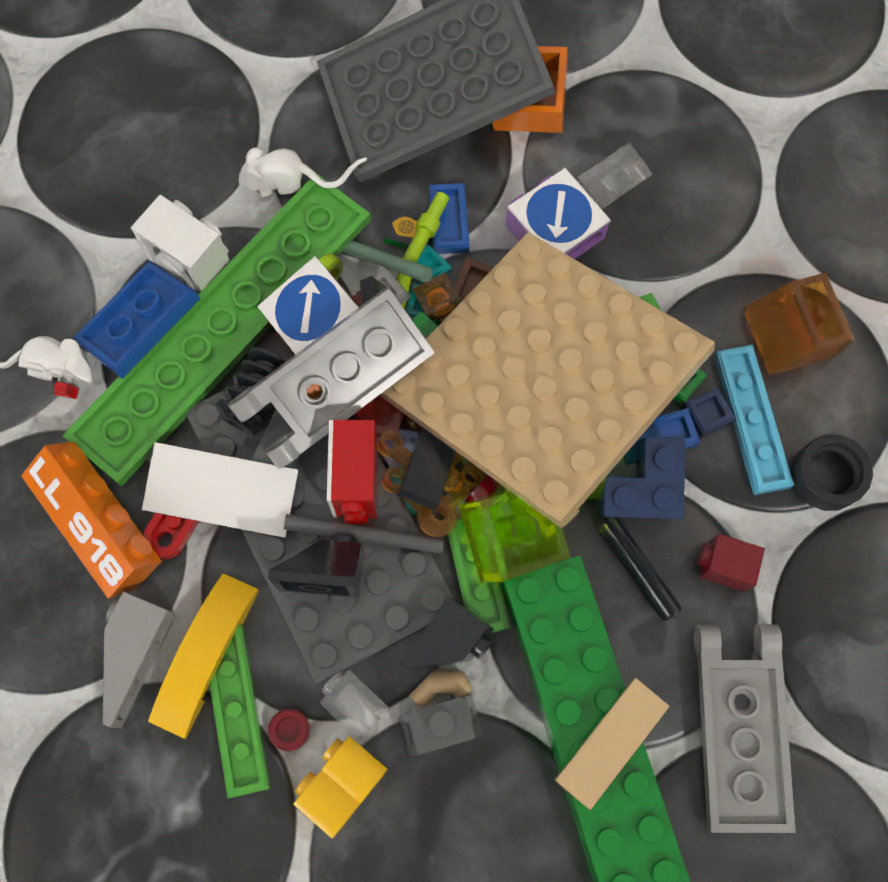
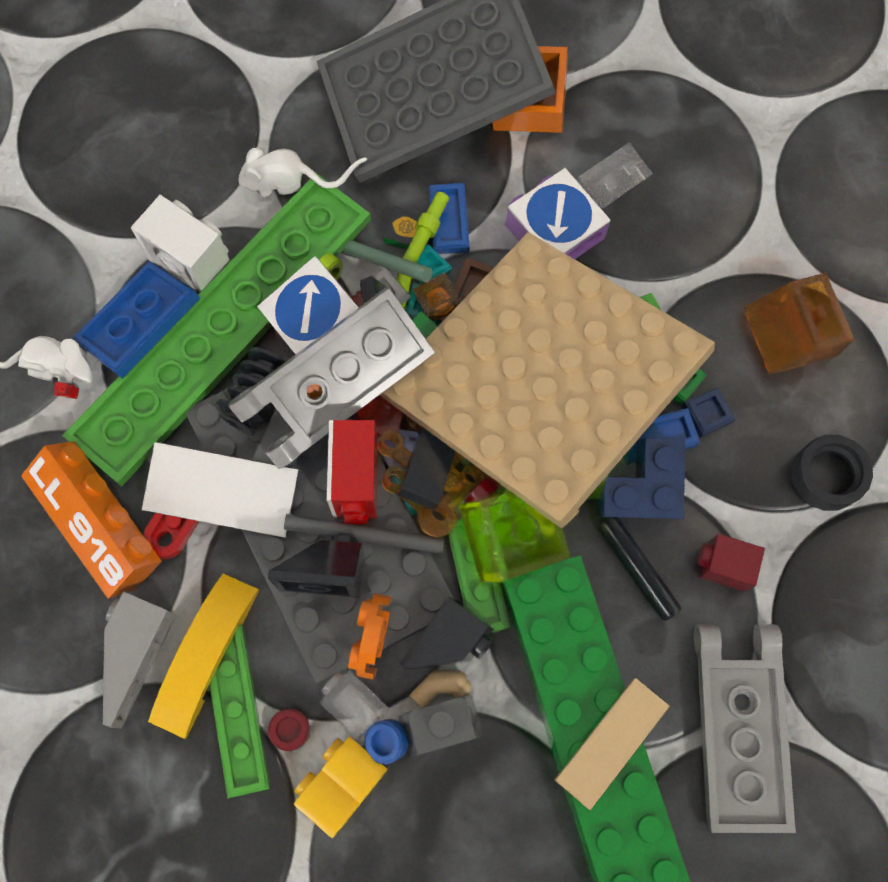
(371, 645): none -> orange plate
(386, 741): none -> blue tile
(754, 420): medium azure tile -> none

